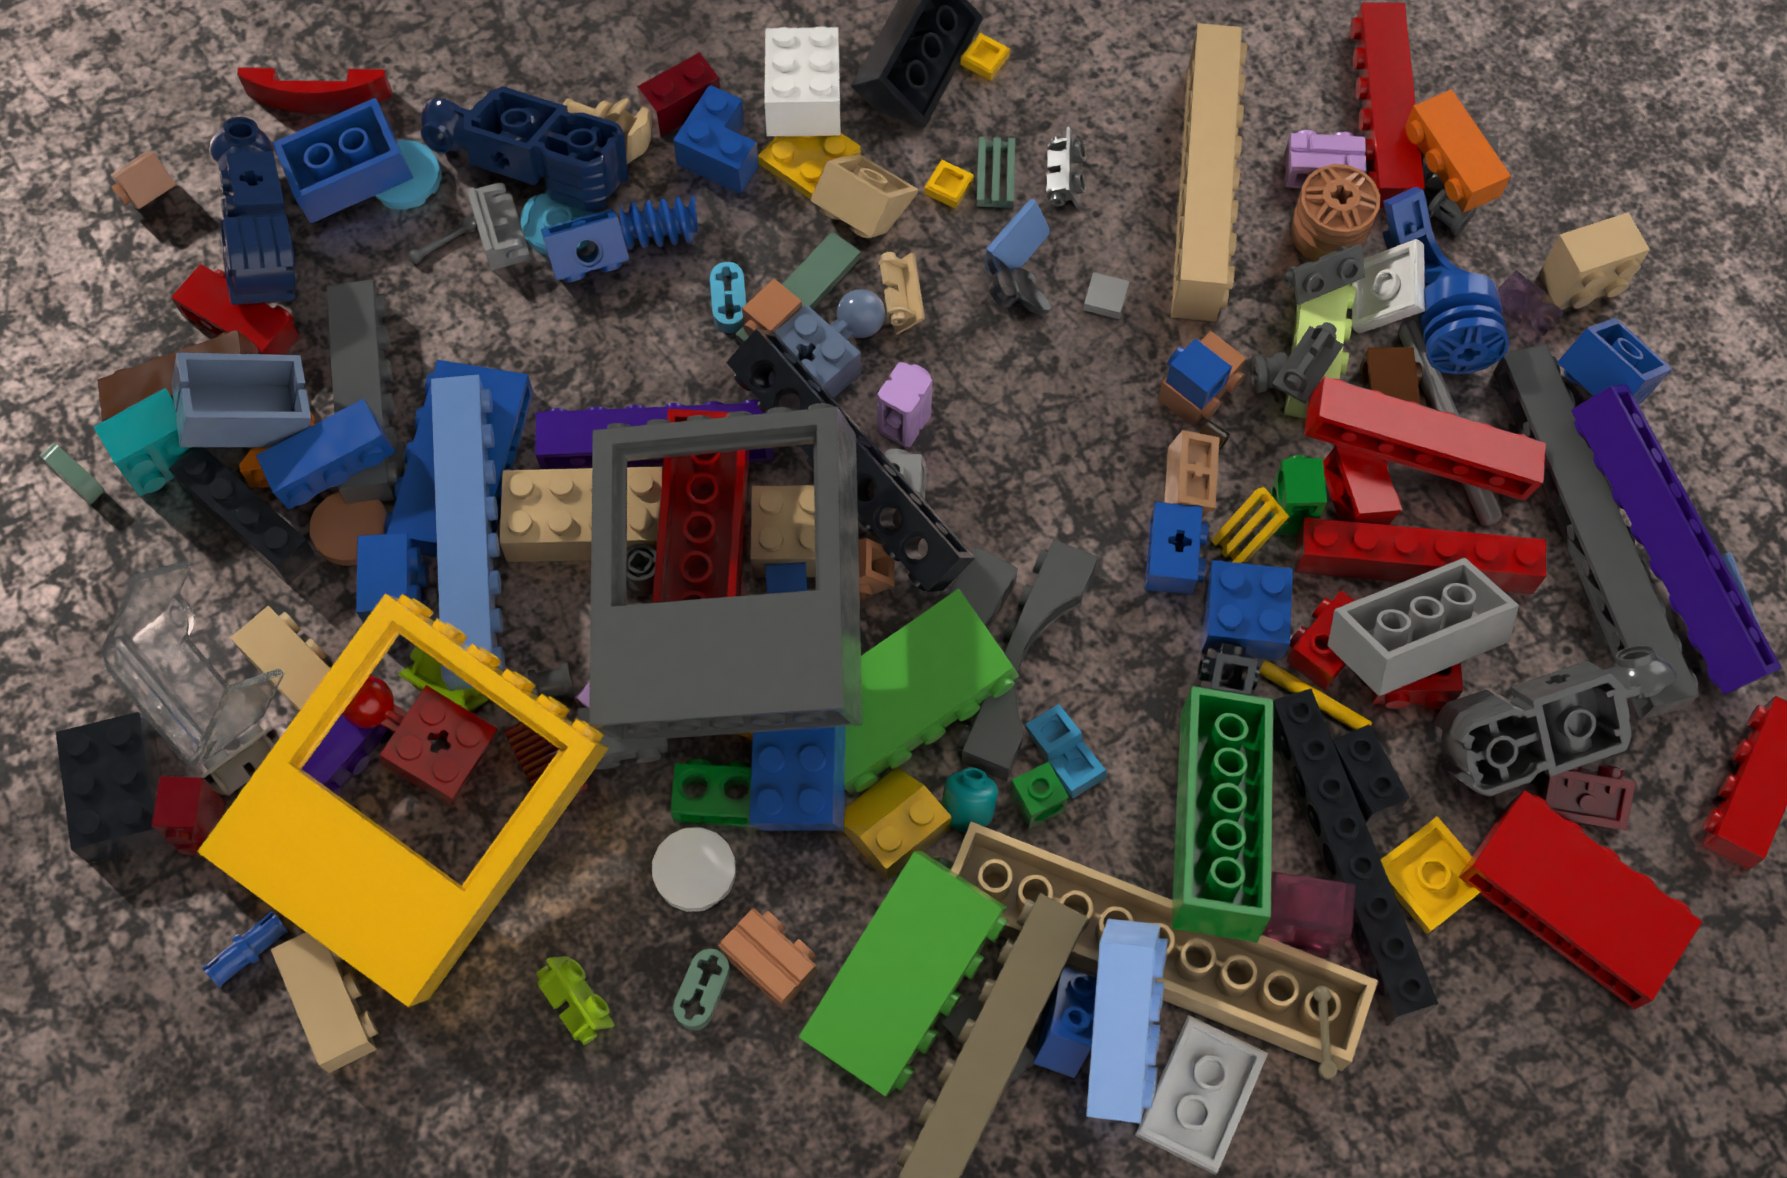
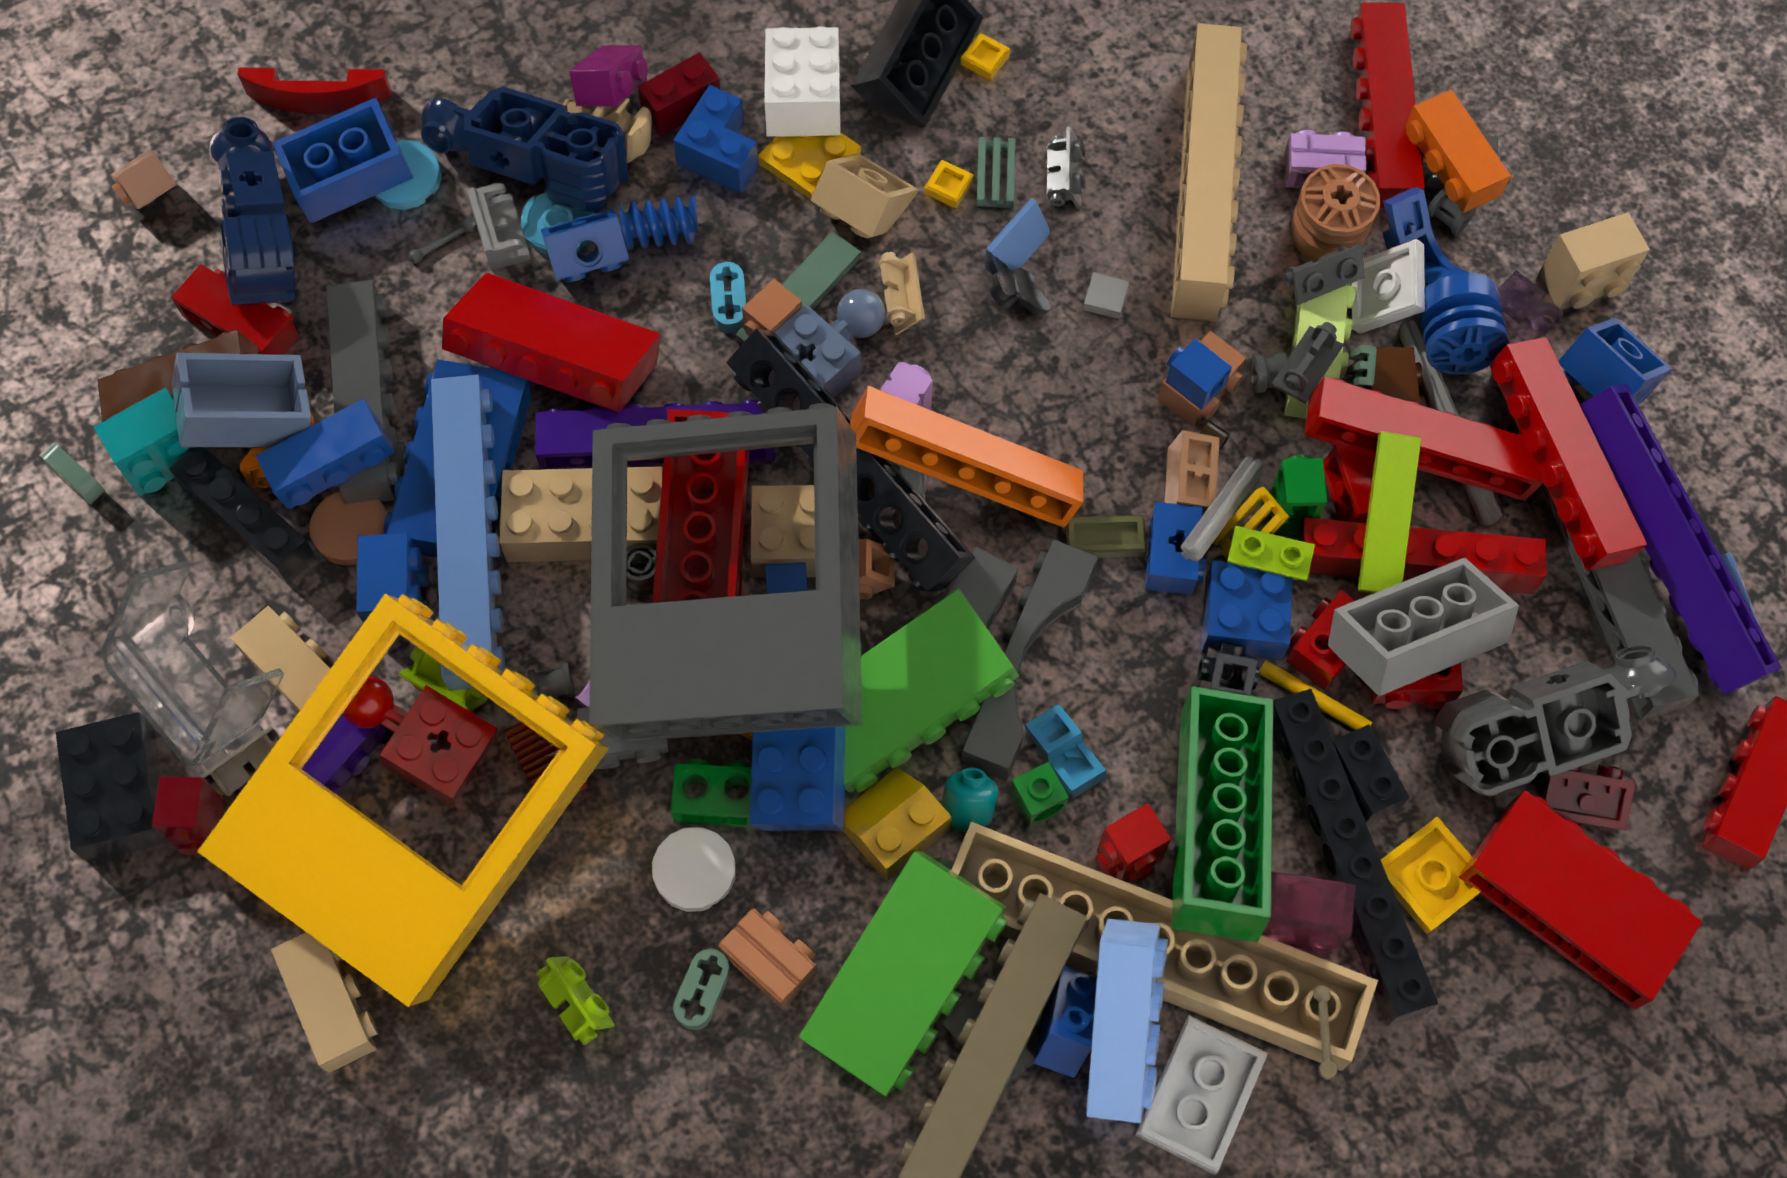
(245, 949): blue pin -> none
(551, 341): none -> red brick
(608, 75): none -> magenta brick
(966, 457): none -> orange brick
(1108, 535): none -> olive tile
(1133, 845): none -> red brick
(1221, 509): none -> light grey axle
(1270, 553): none -> lime hinge
(1358, 355): none -> sand green tile
(1389, 512): none -> lime tile
(1567, 454): none -> brick

